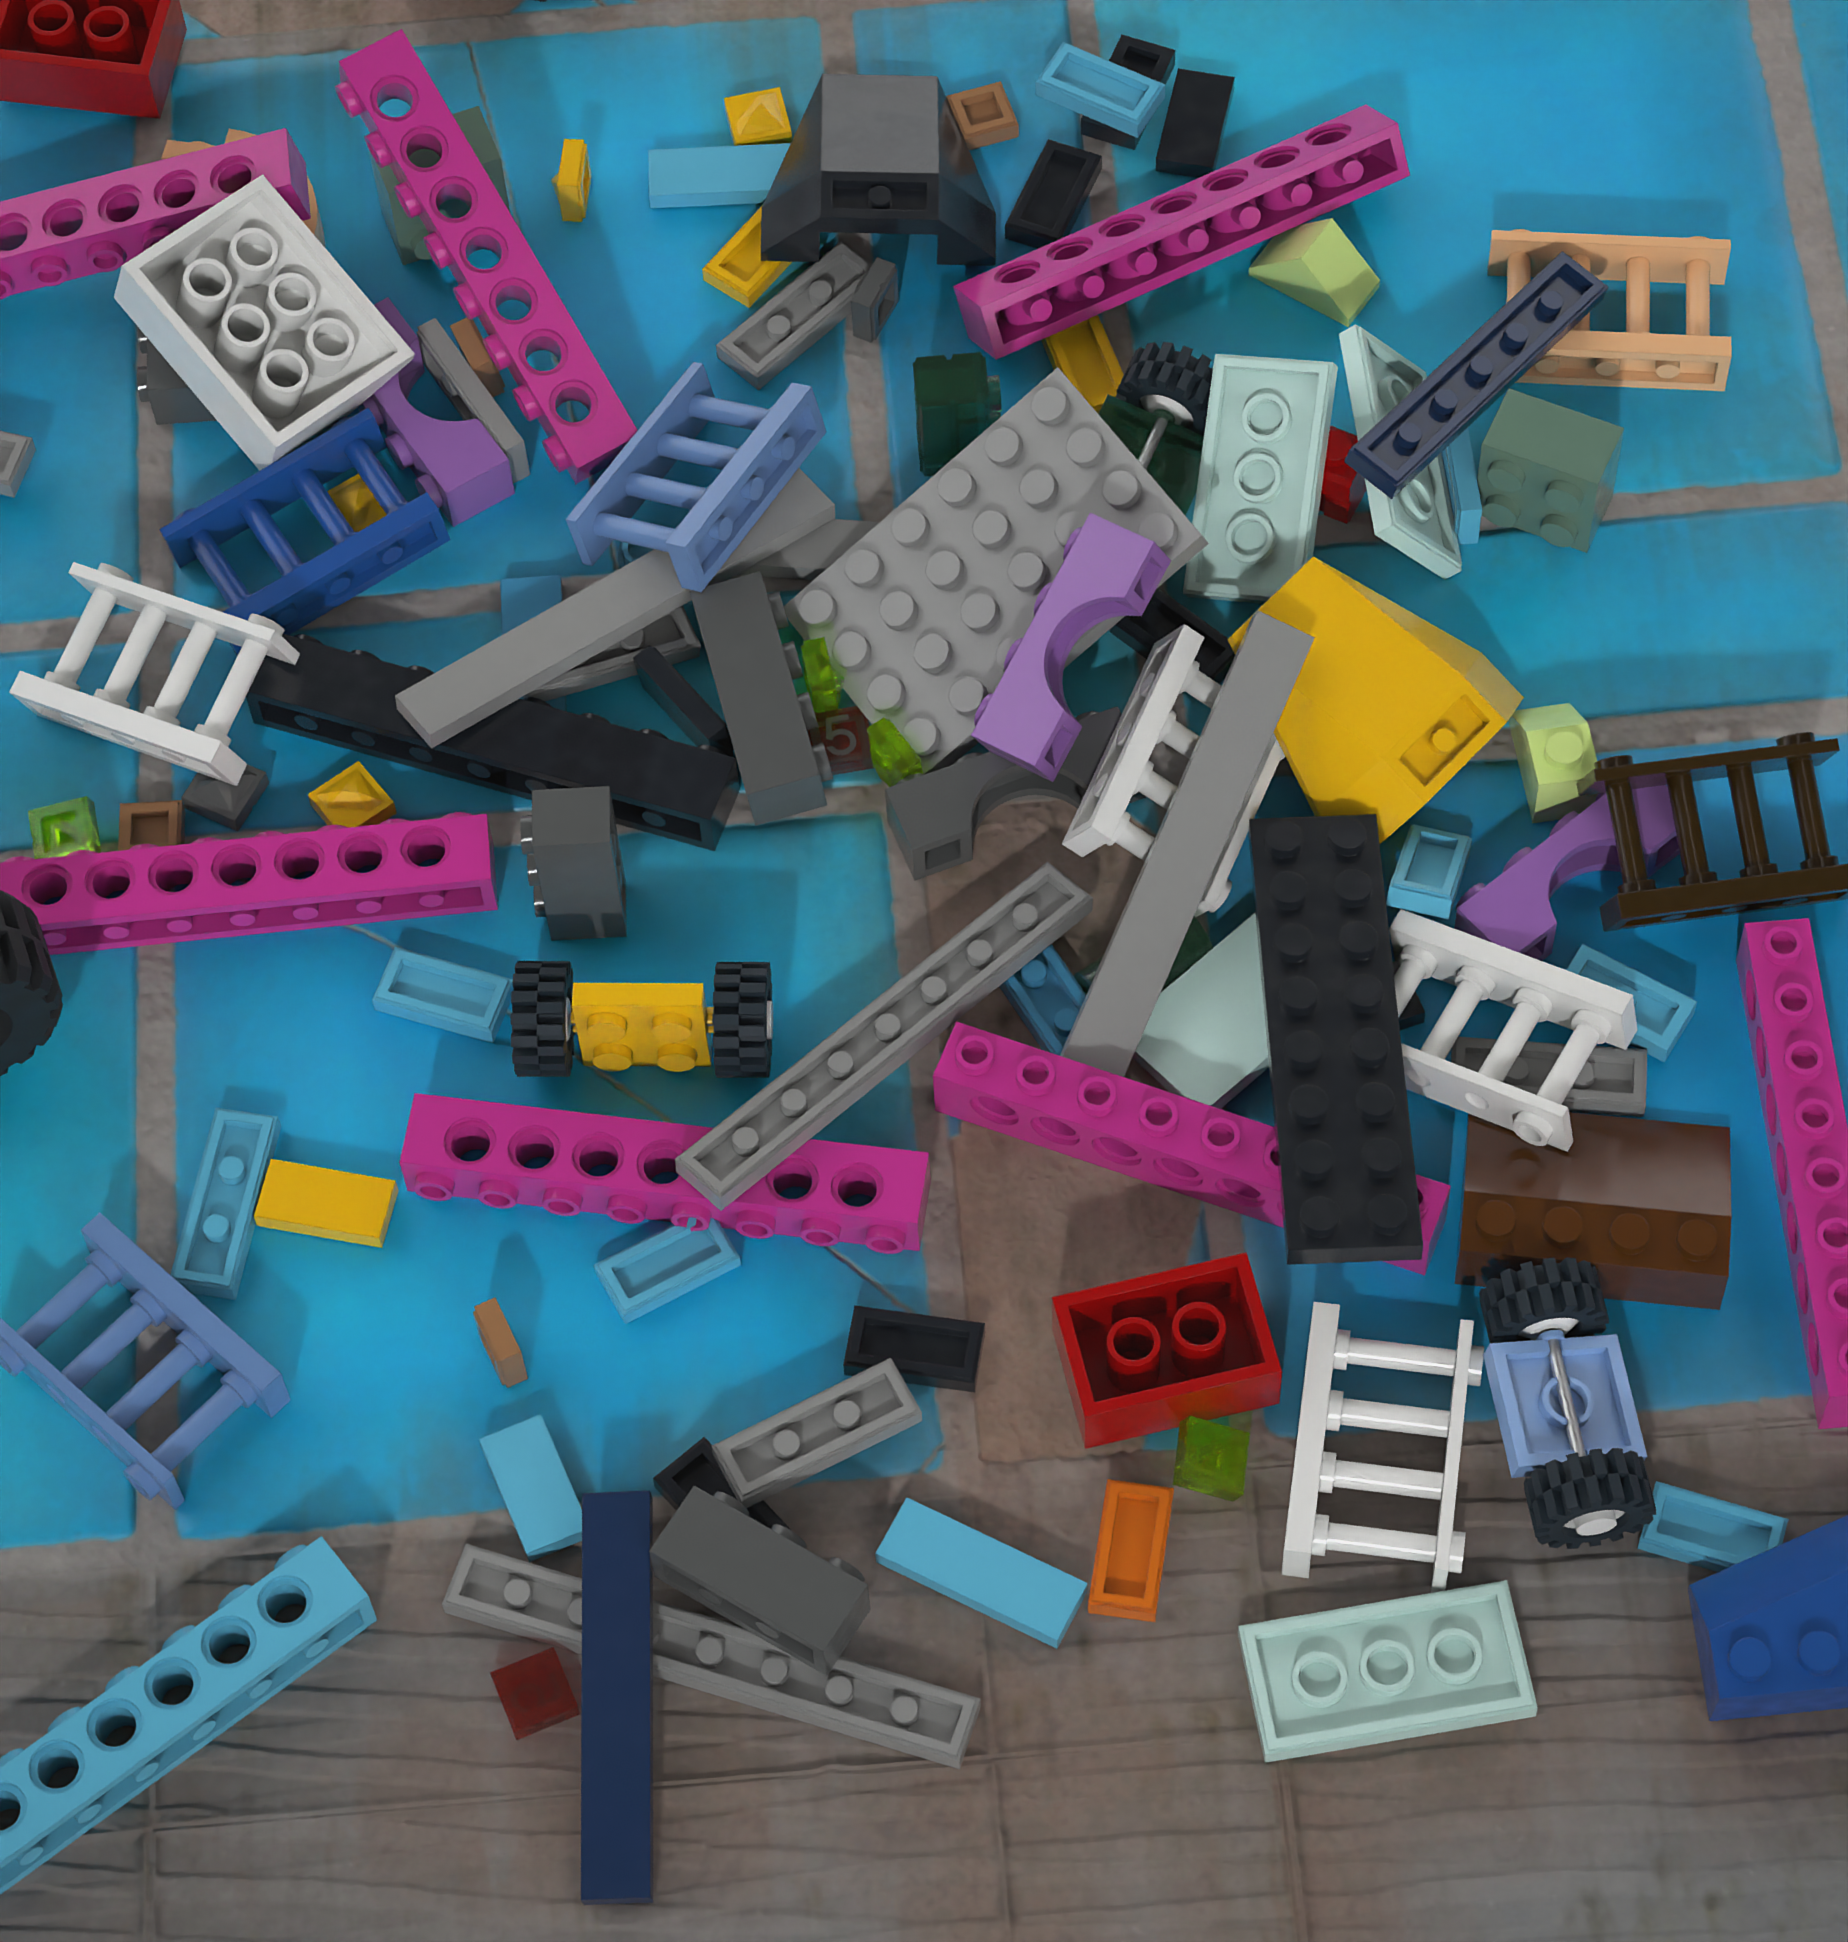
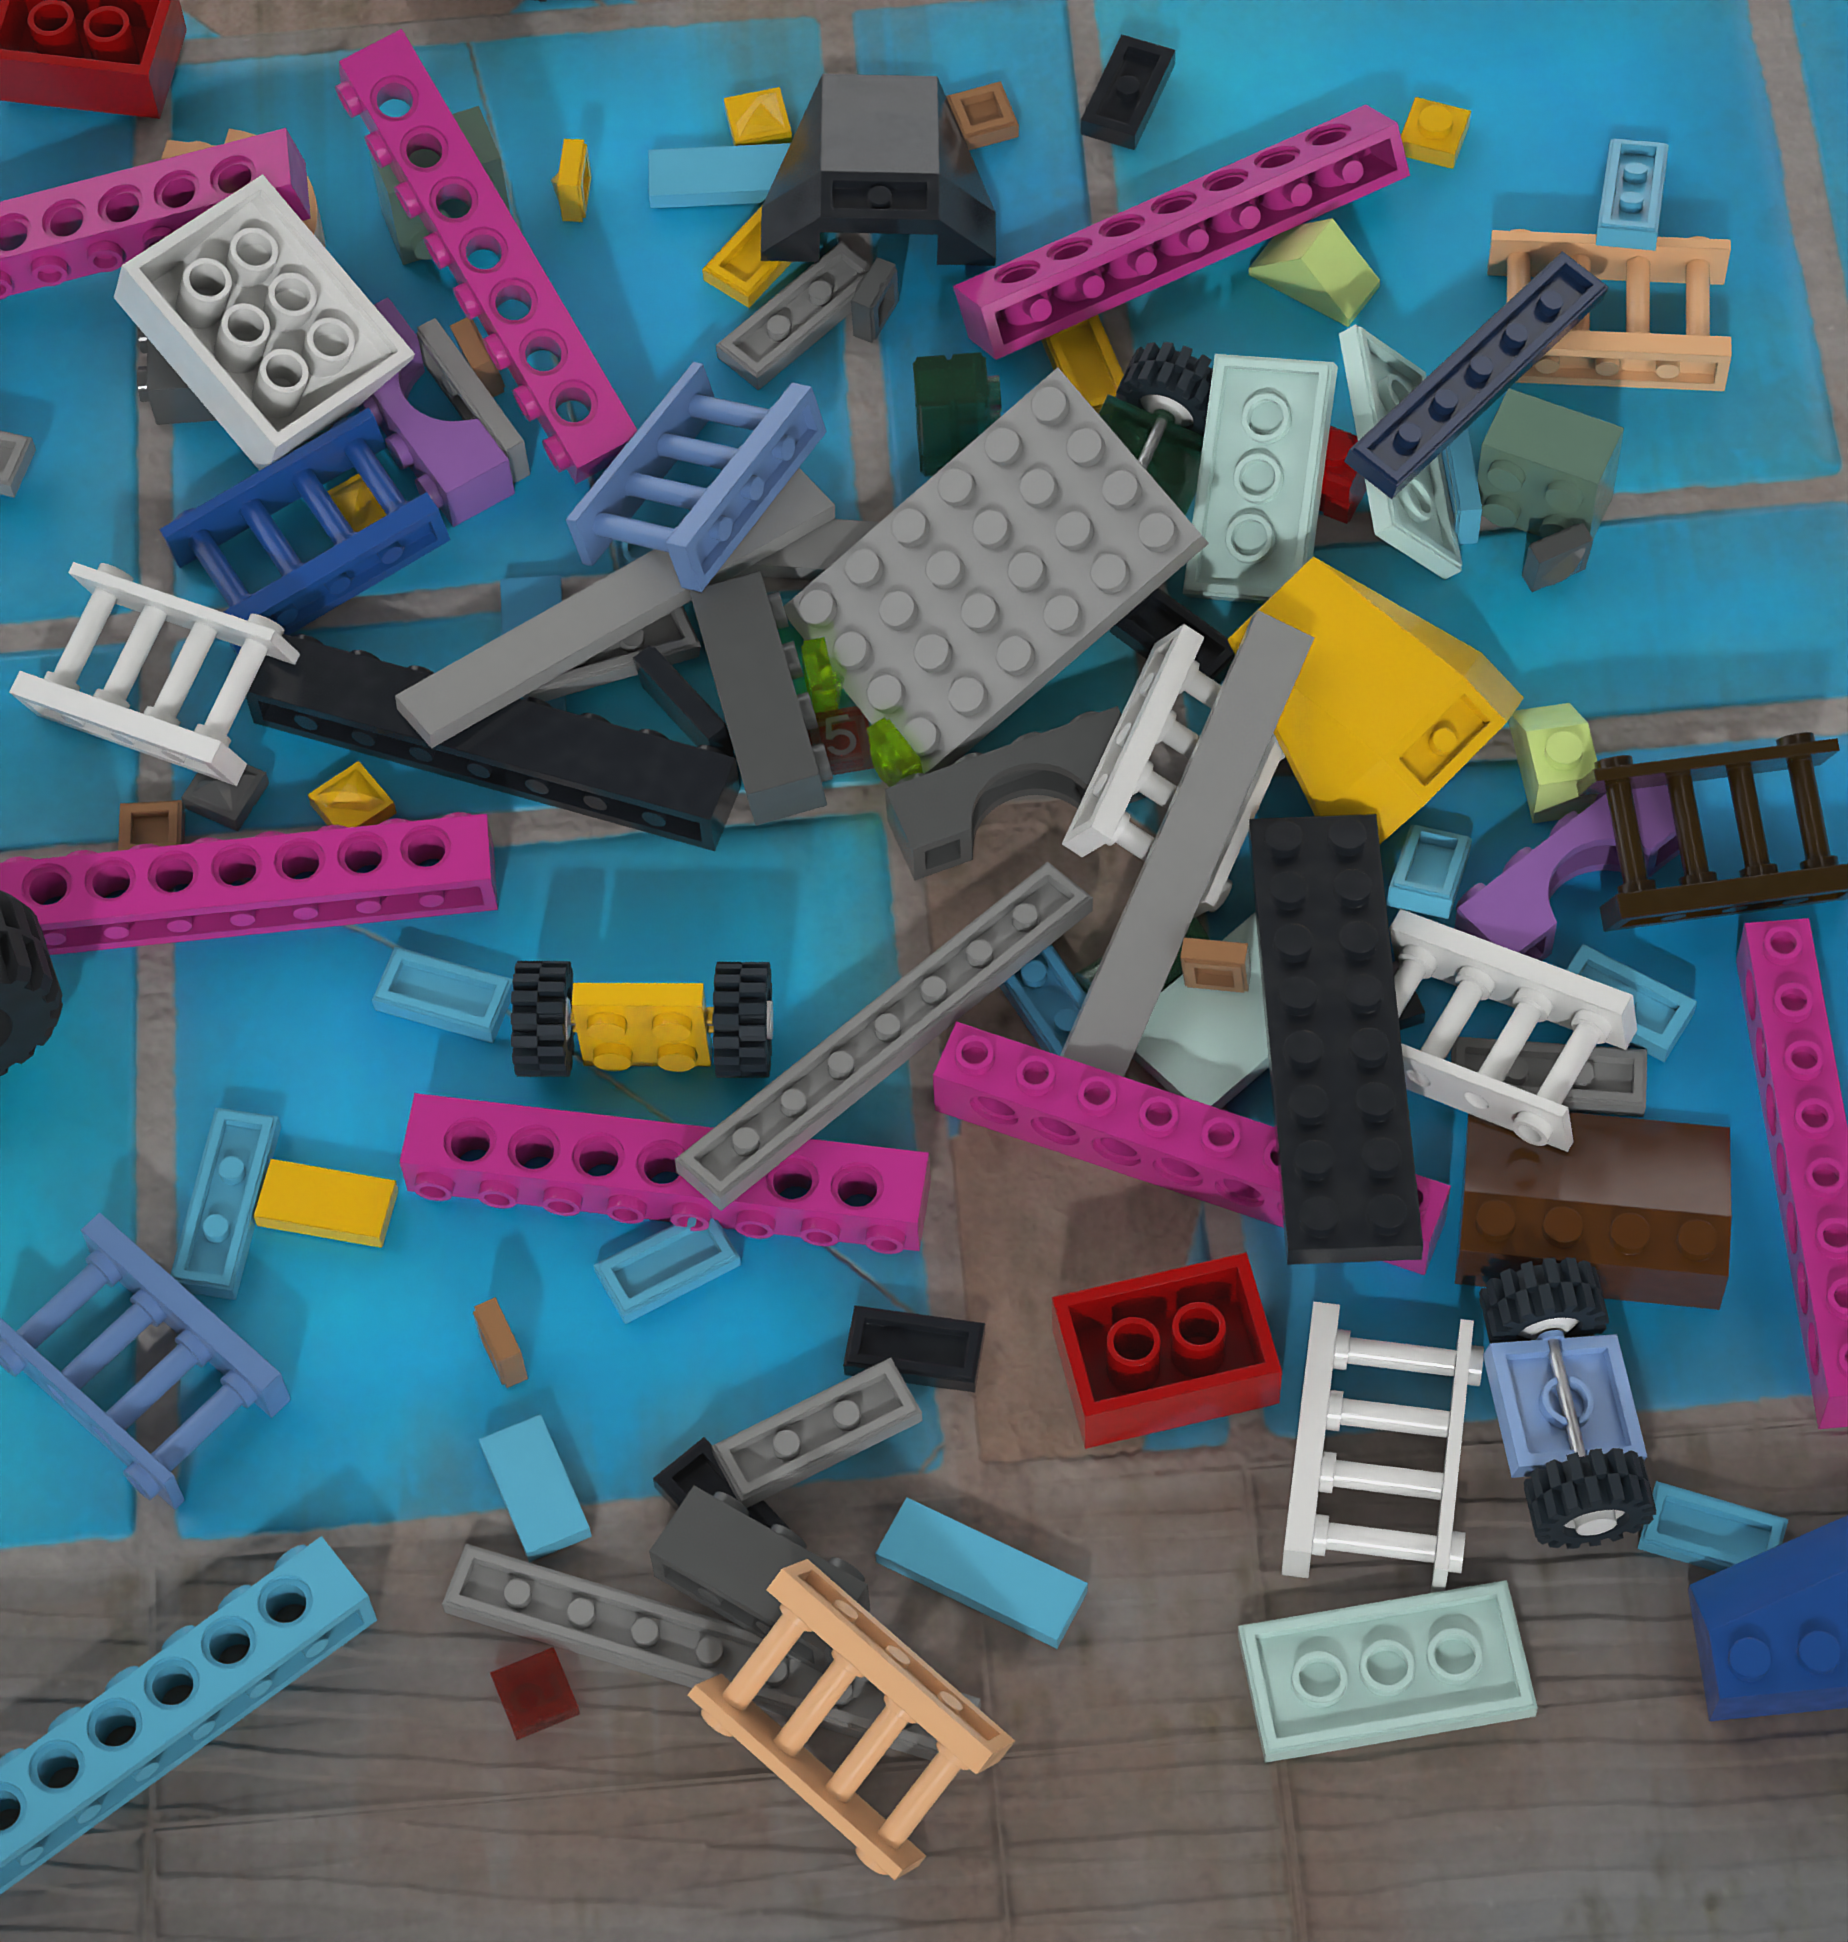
(64, 828): clear neon green tile -> none
(575, 863): dark grey brick -> none
(617, 1698): dark blue tile -> none
(912, 1695): none -> light nougat fence
(1053, 195): black tile -> none
(1100, 89): medium azure tile -> none
(1102, 577): medium lavender arch -> none
(1131, 1550): orange tile -> none
(1195, 123): black tile -> none
(1211, 1458): clear neon green tile -> none
(1216, 965): none -> medium nougat tile
(1435, 132): none -> yellow plate
(1557, 557): none -> dark grey tile
(1632, 194): none -> medium azure tile

